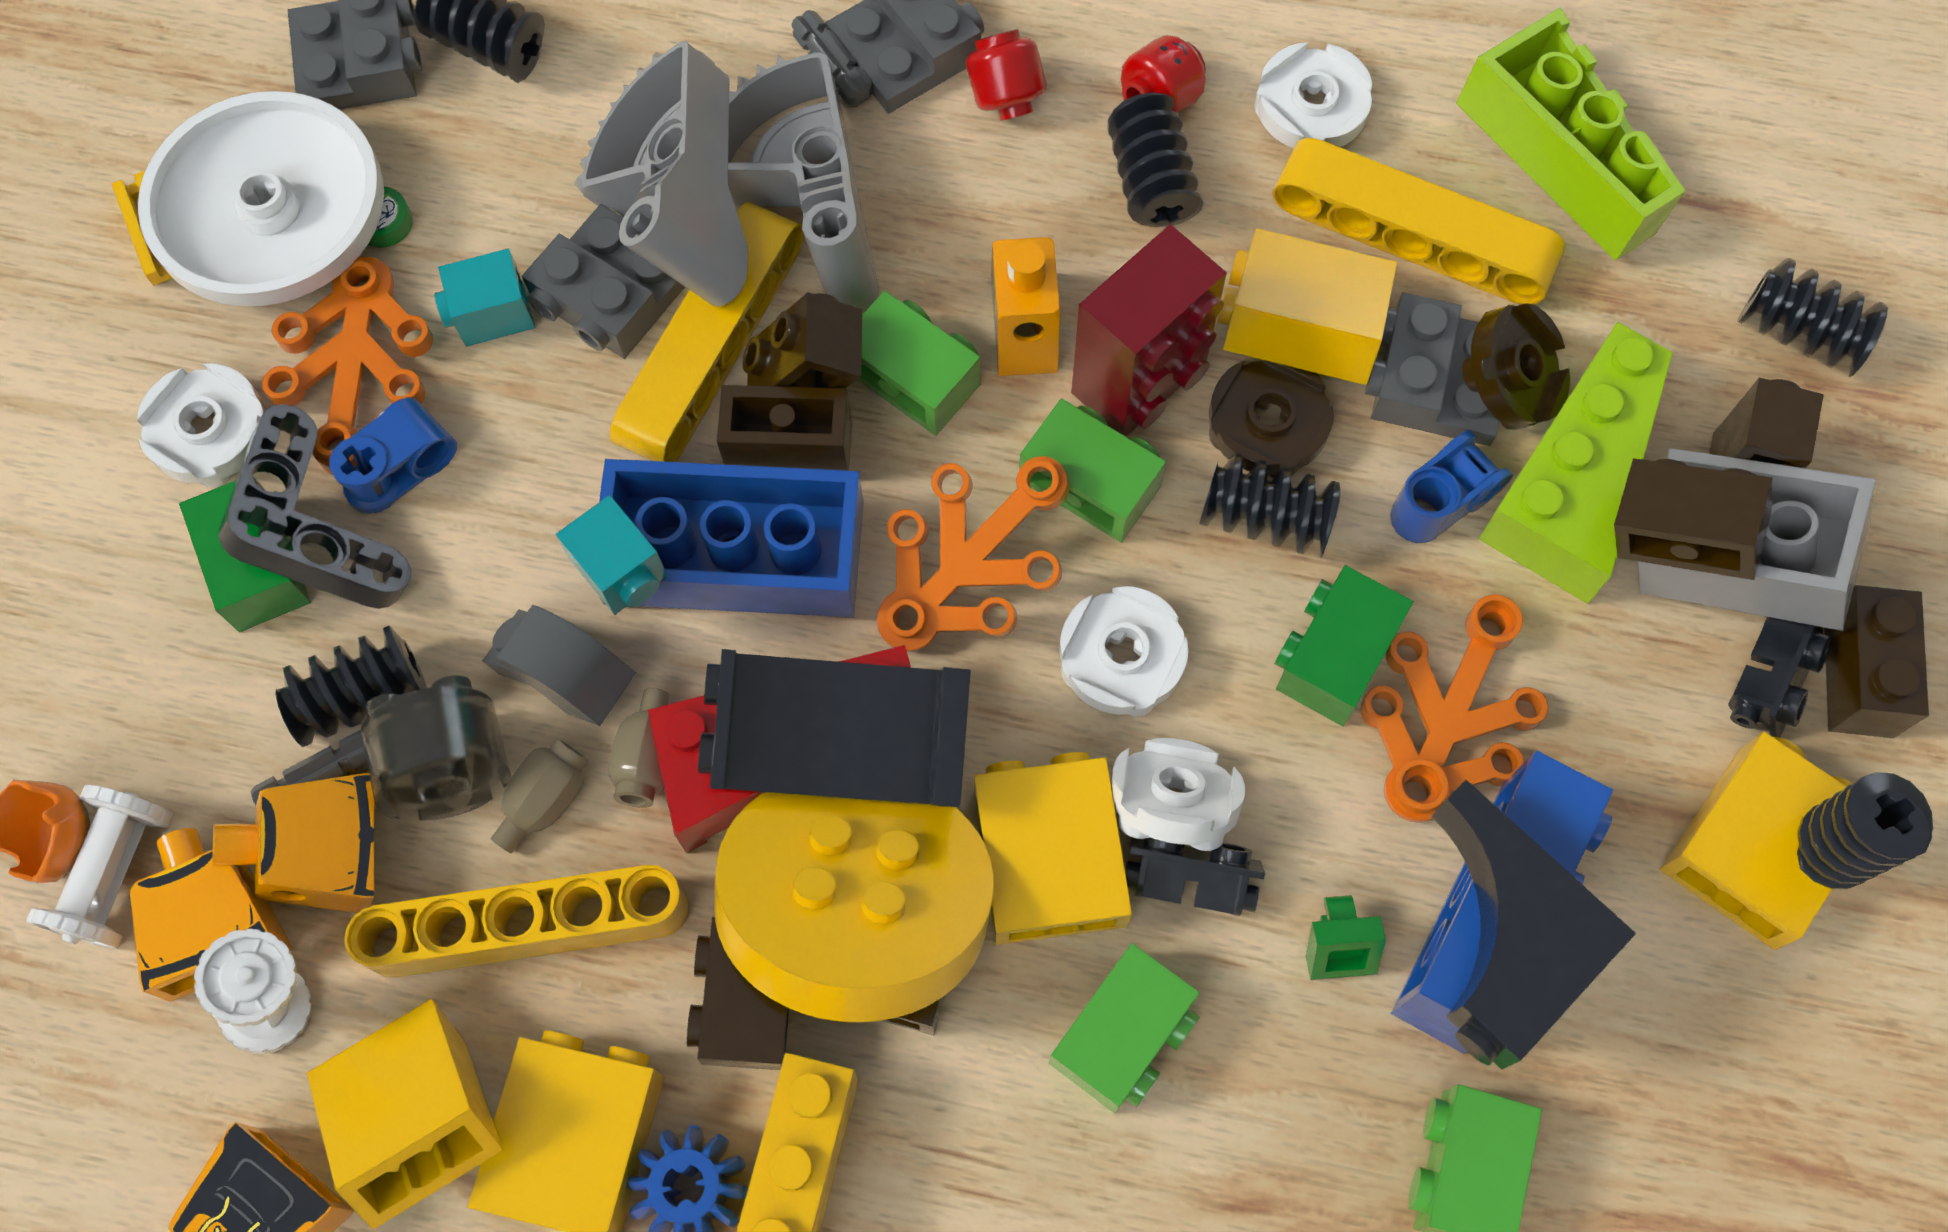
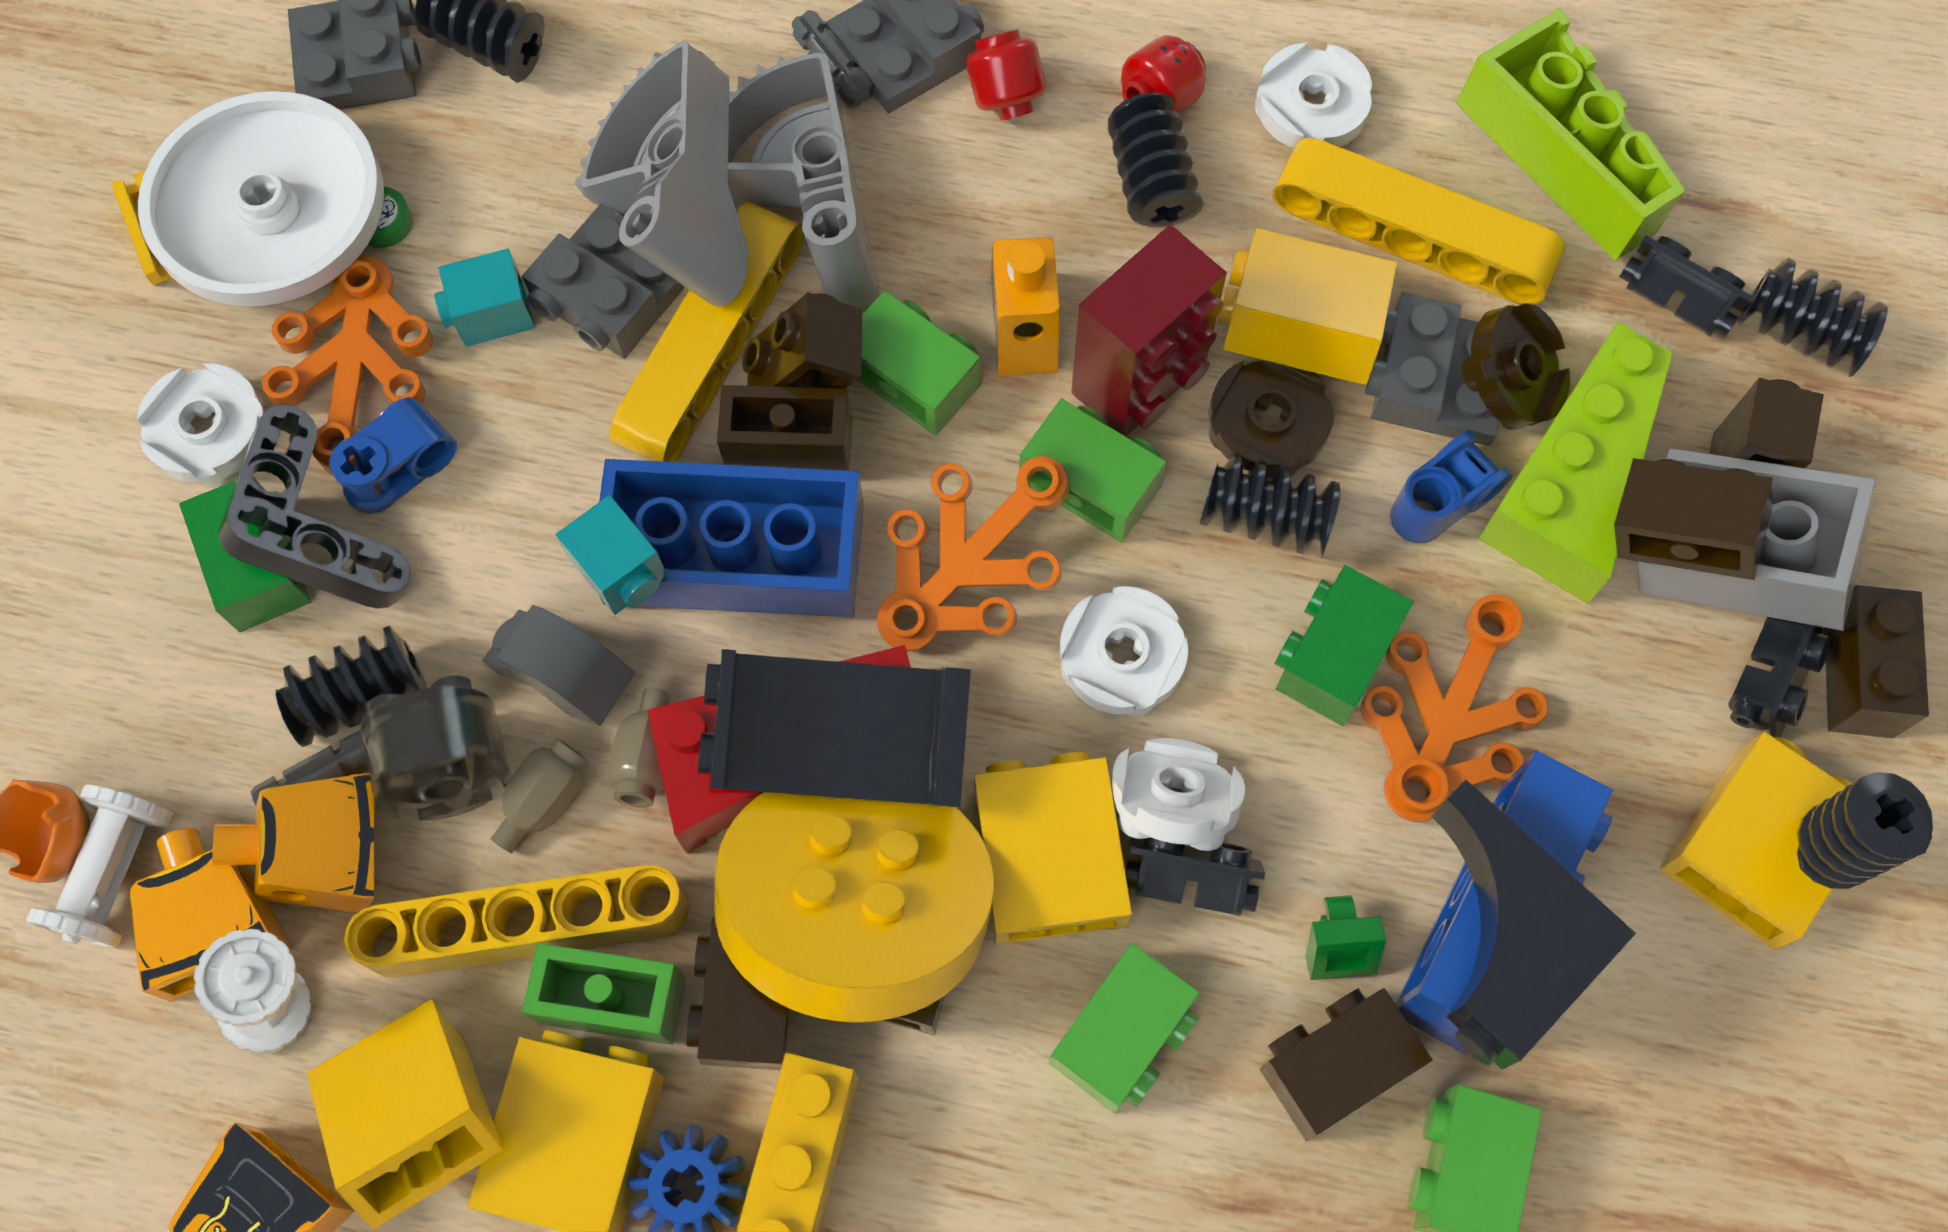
(604, 993): none -> bright green brick
(1343, 1062): none -> dark brown brick
(1707, 292): none -> black hinge

